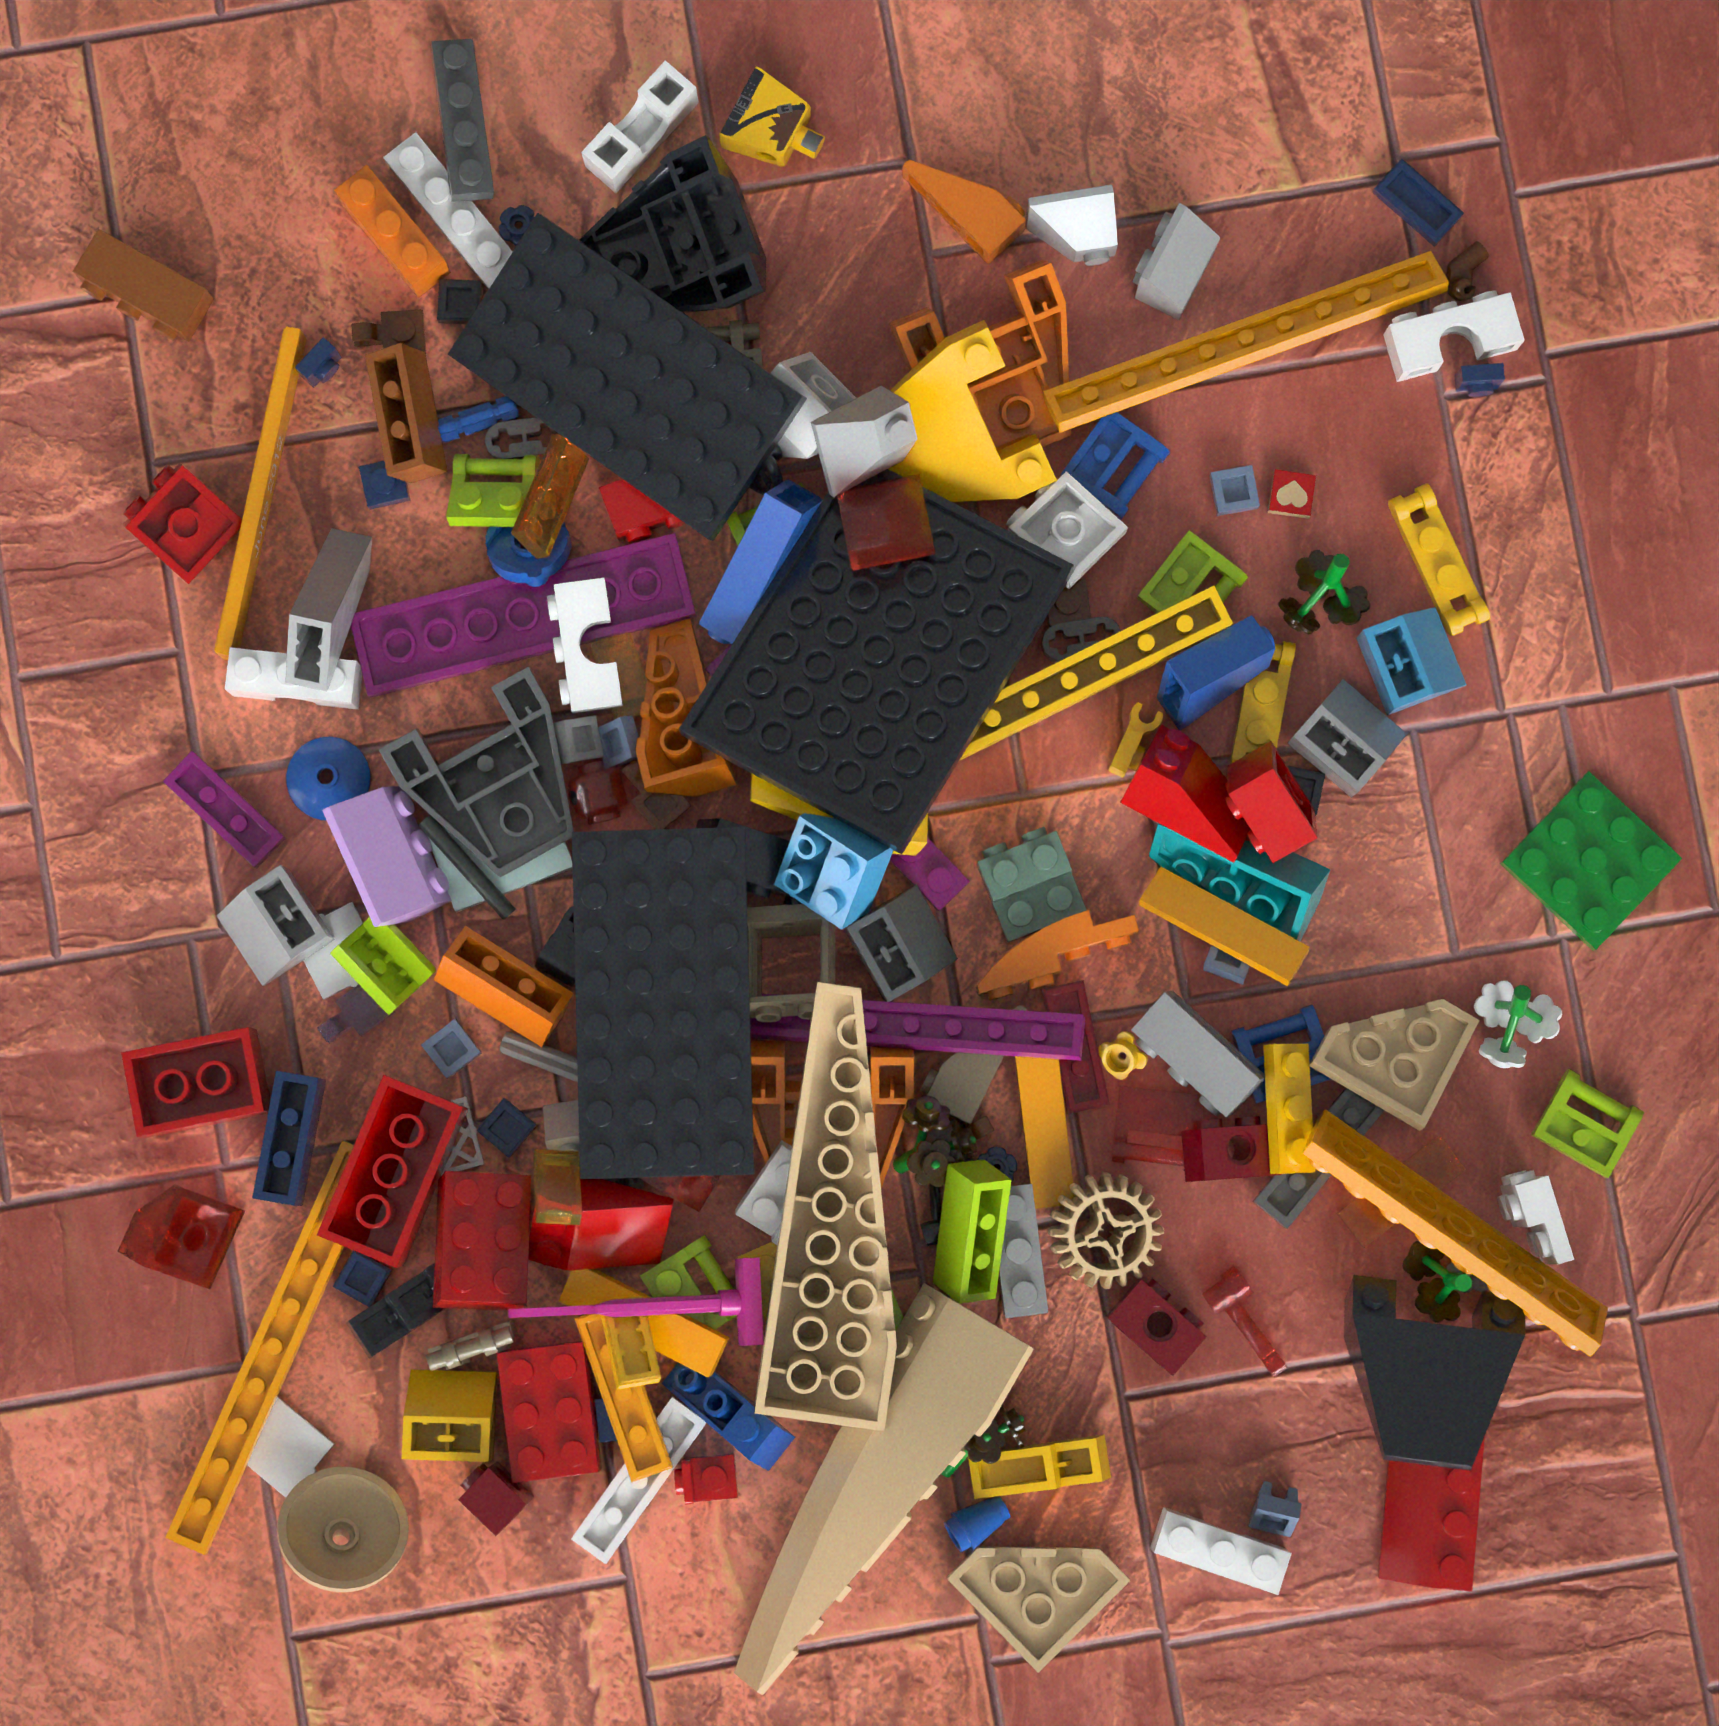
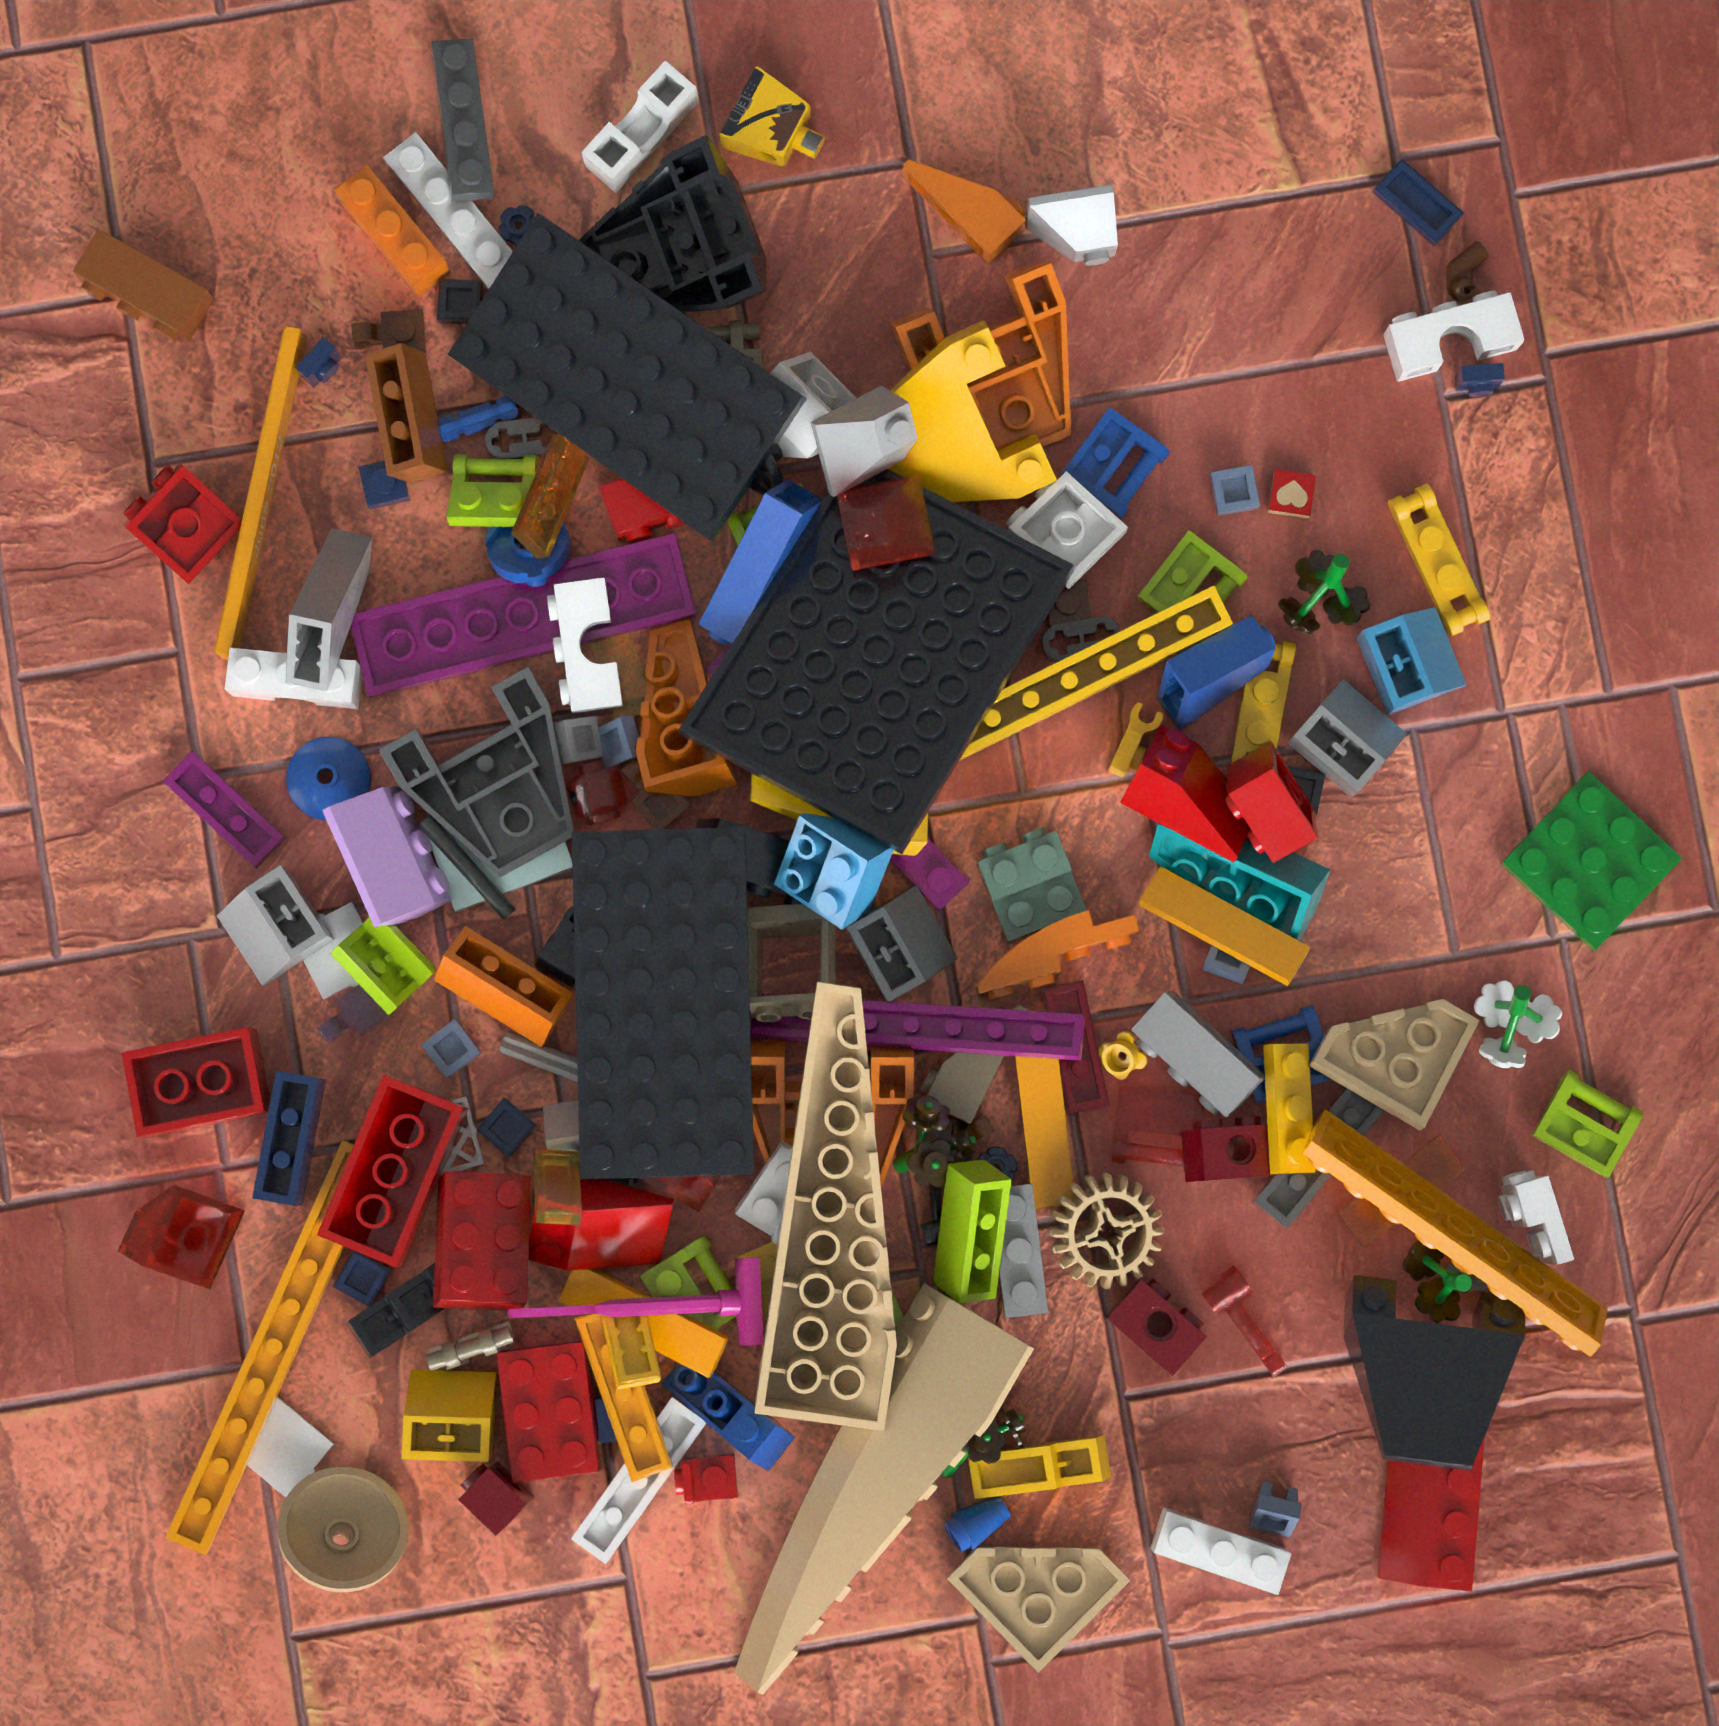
(1178, 262): light grey slope -> none
(1245, 341): light orange plate -> none

